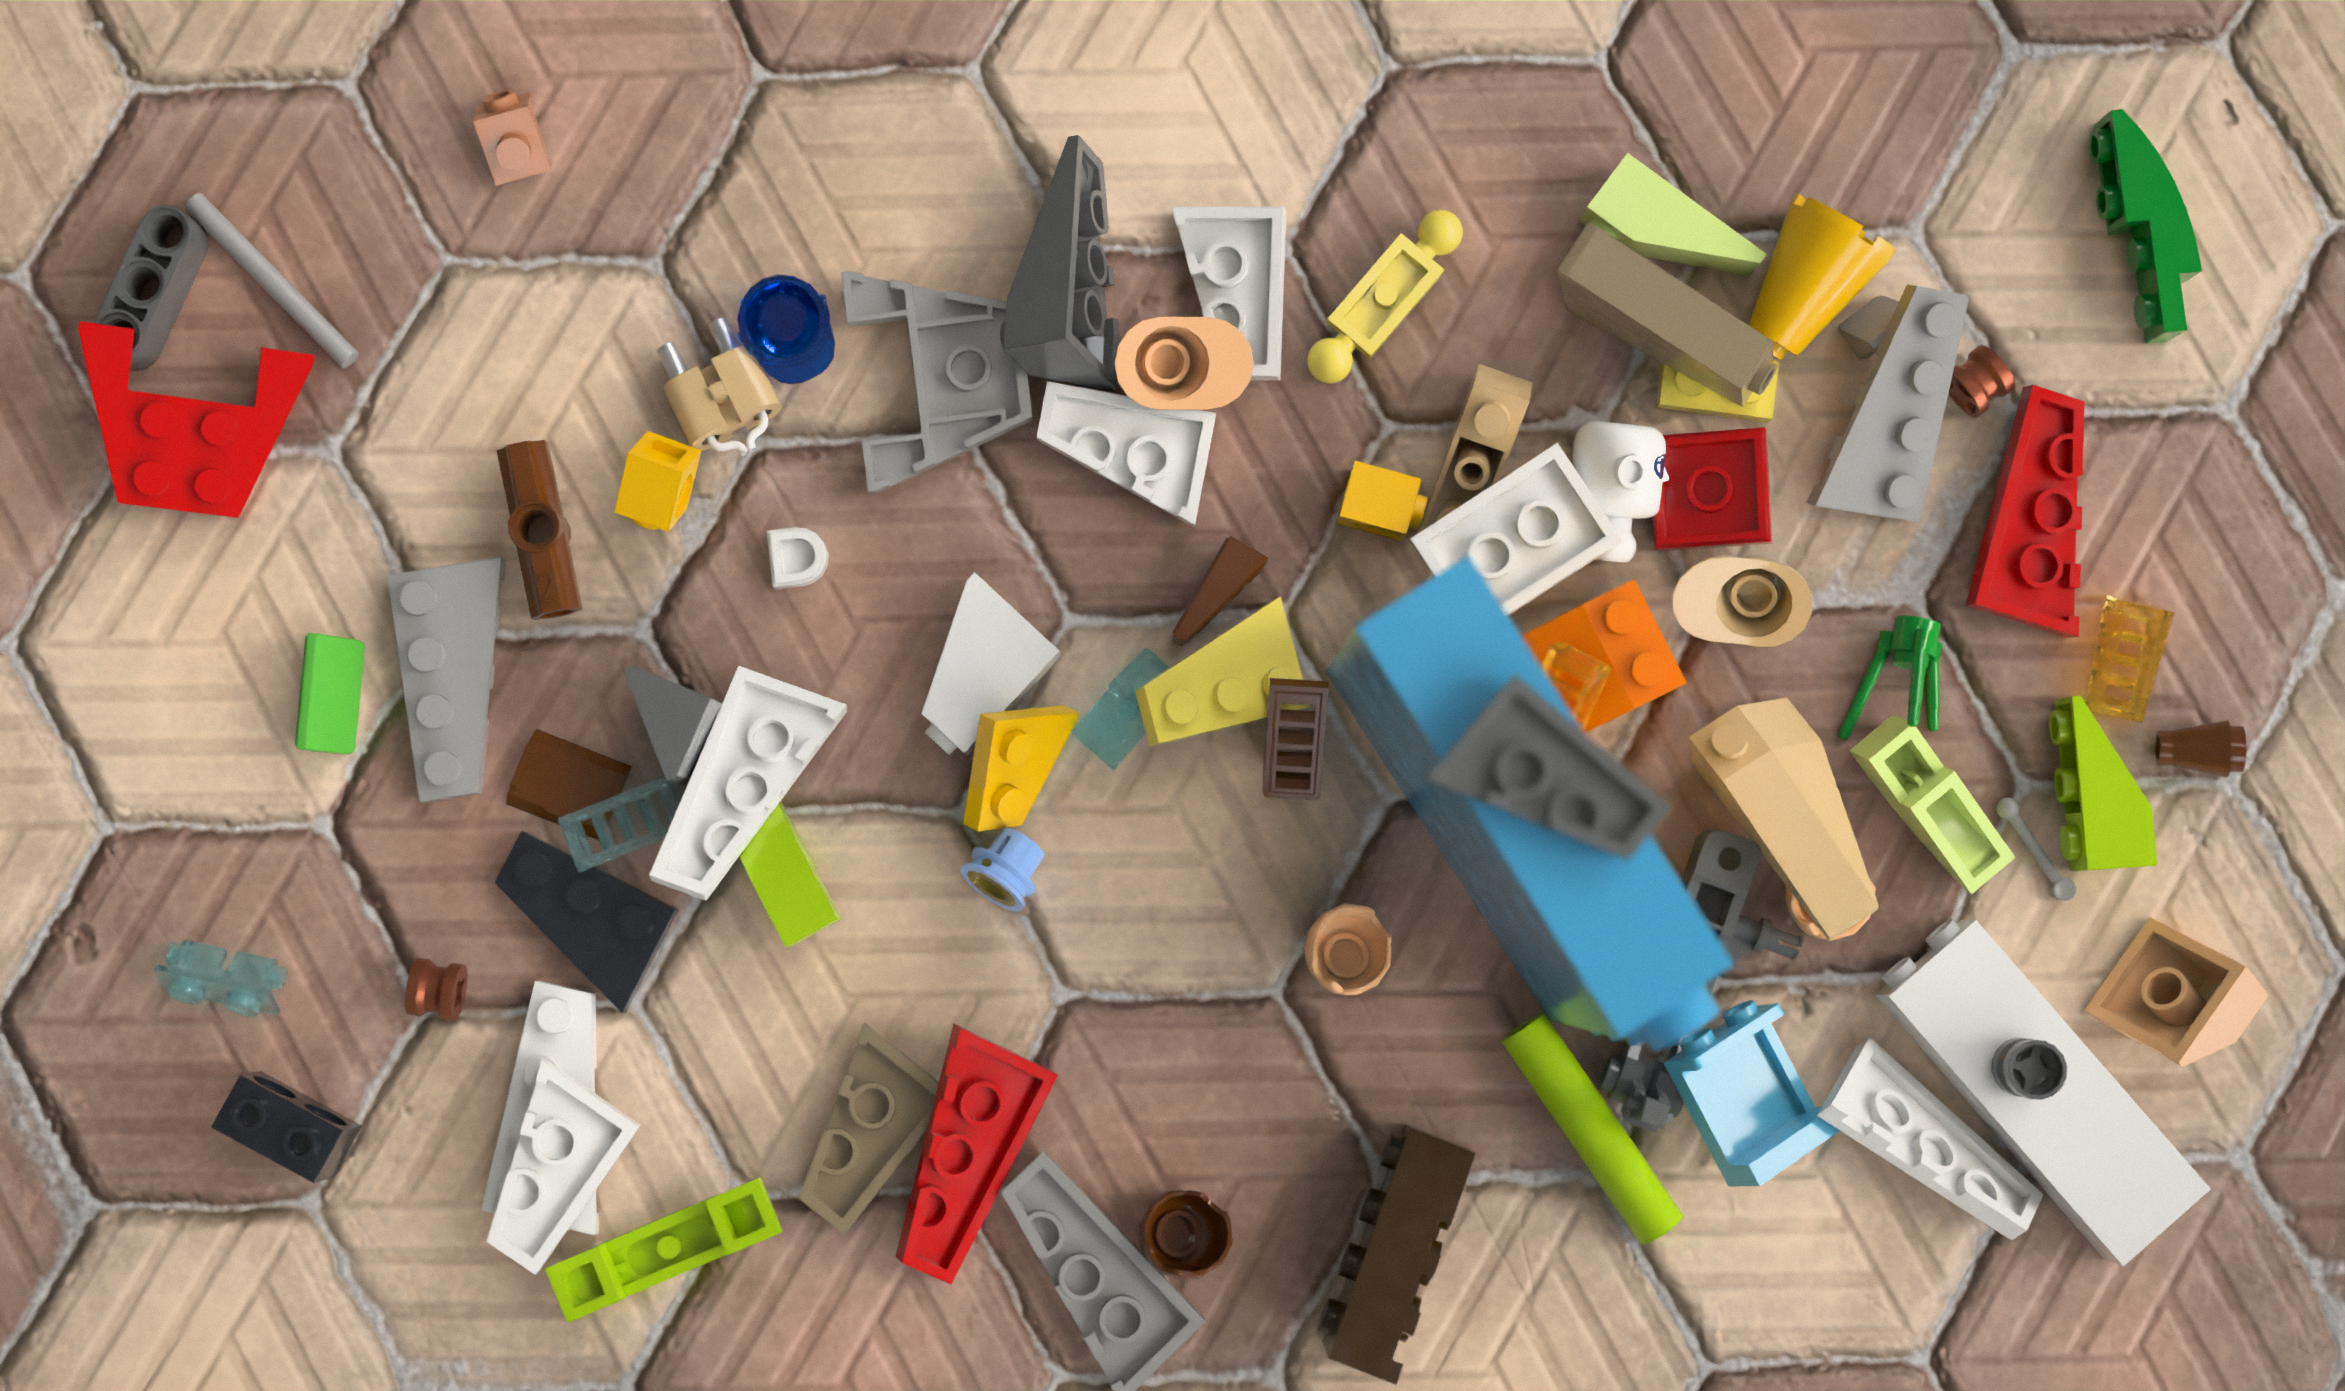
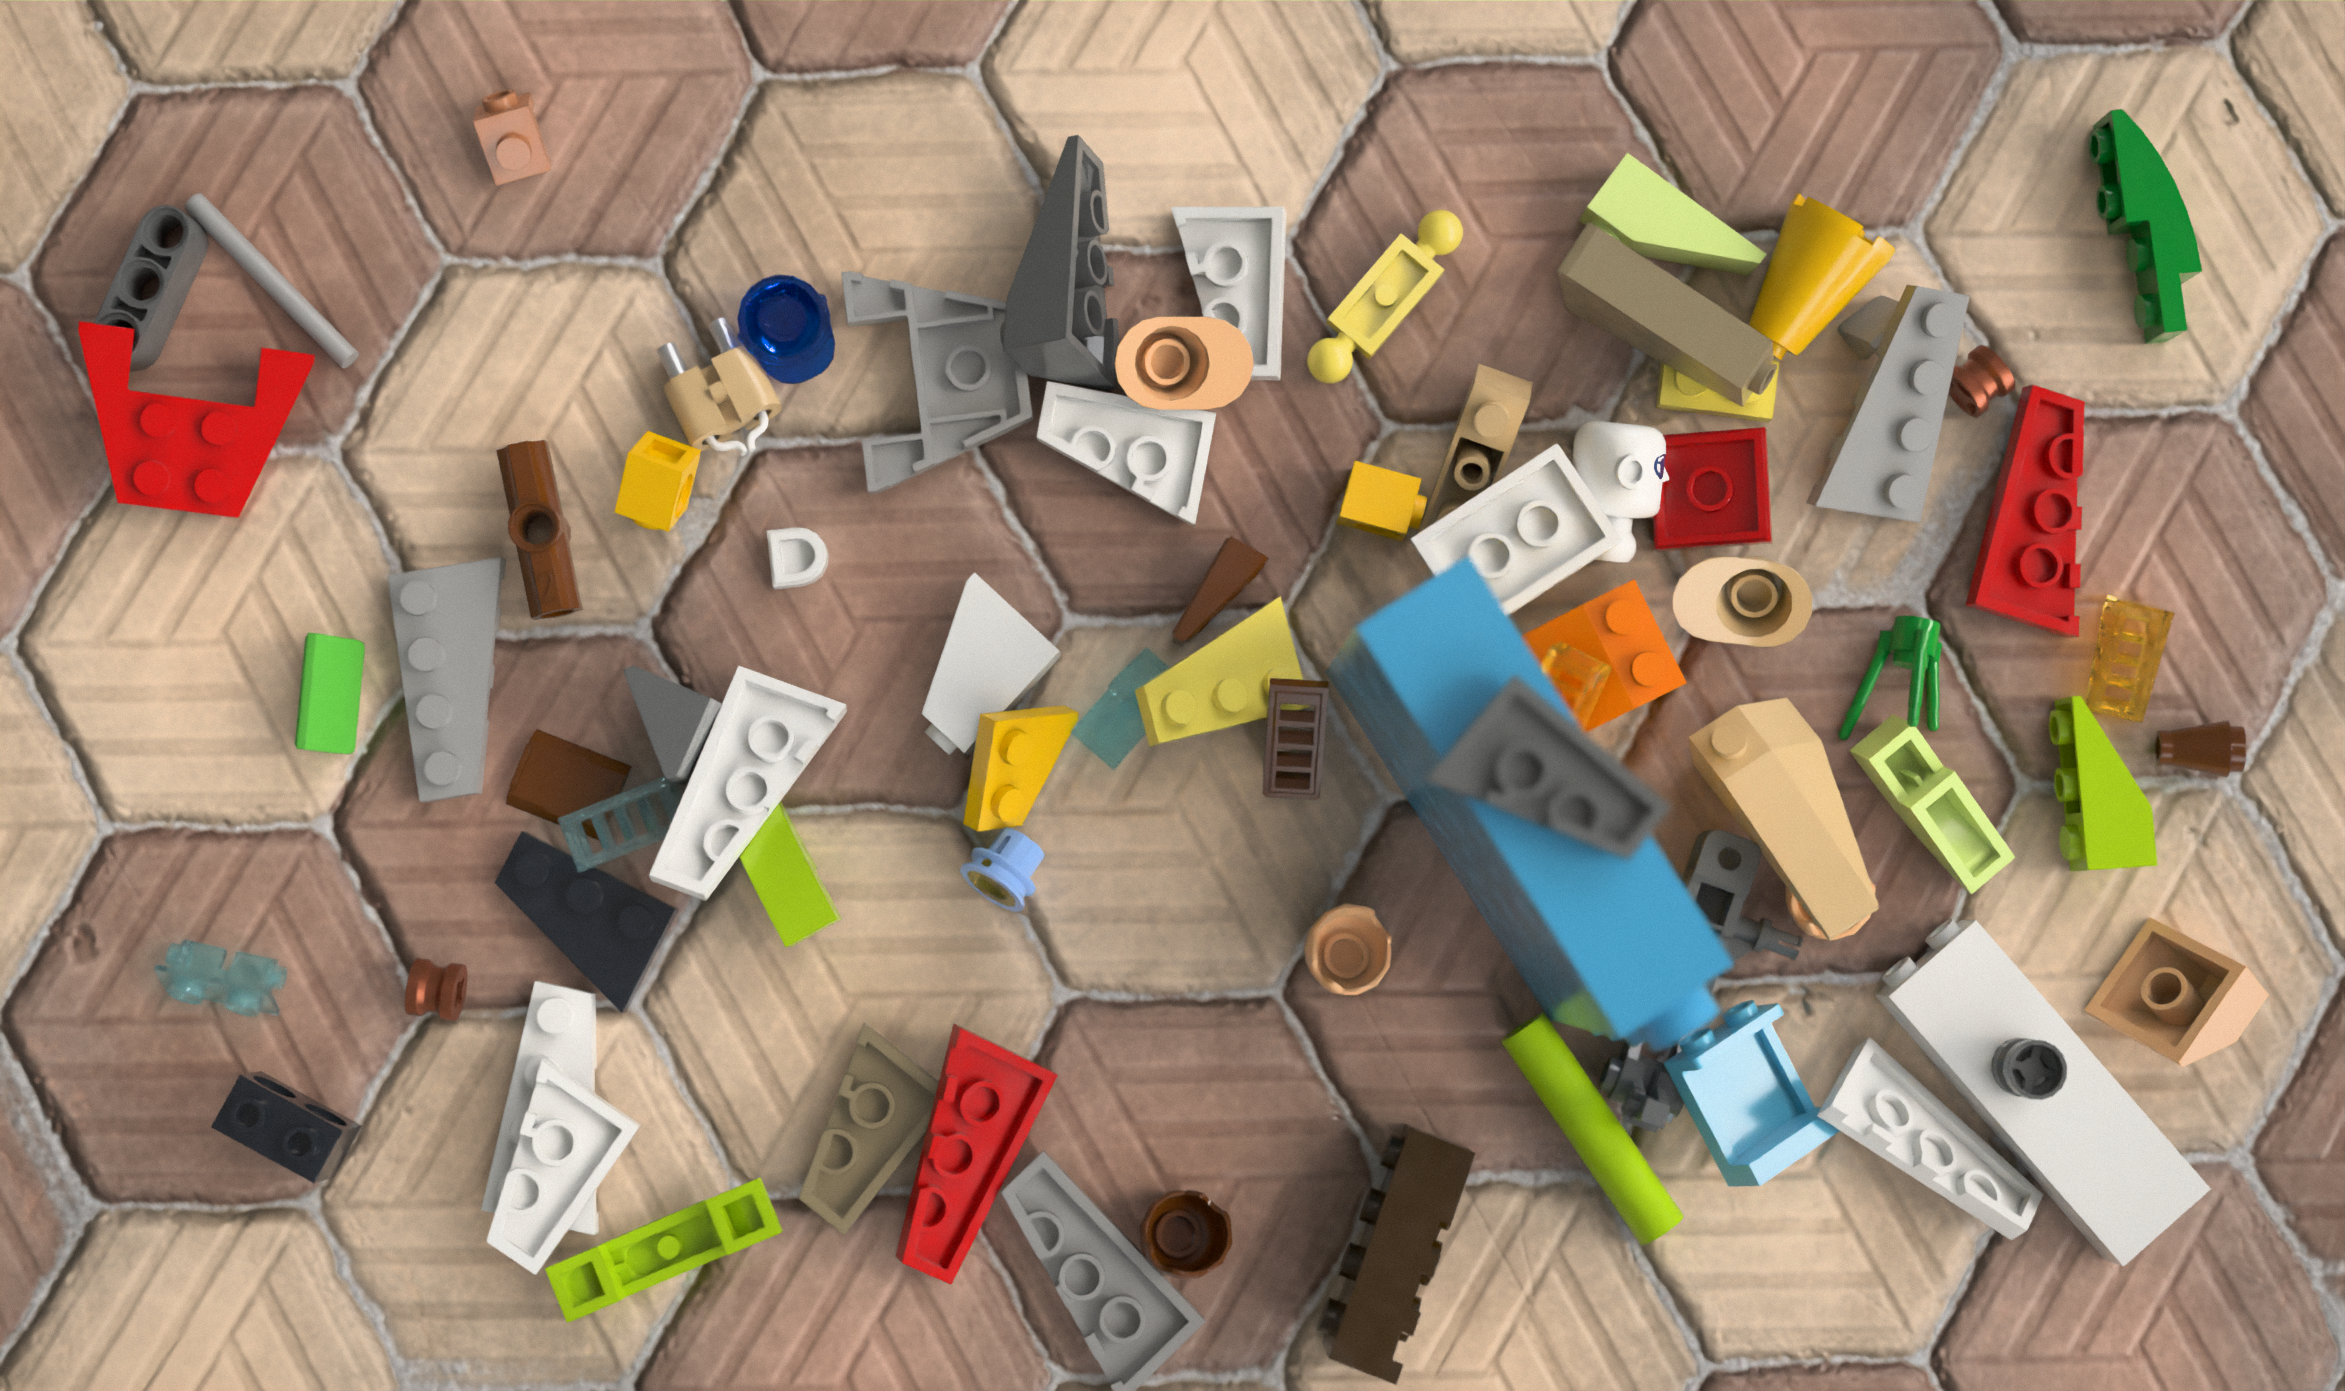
(2060, 888): light grey hinge -> none

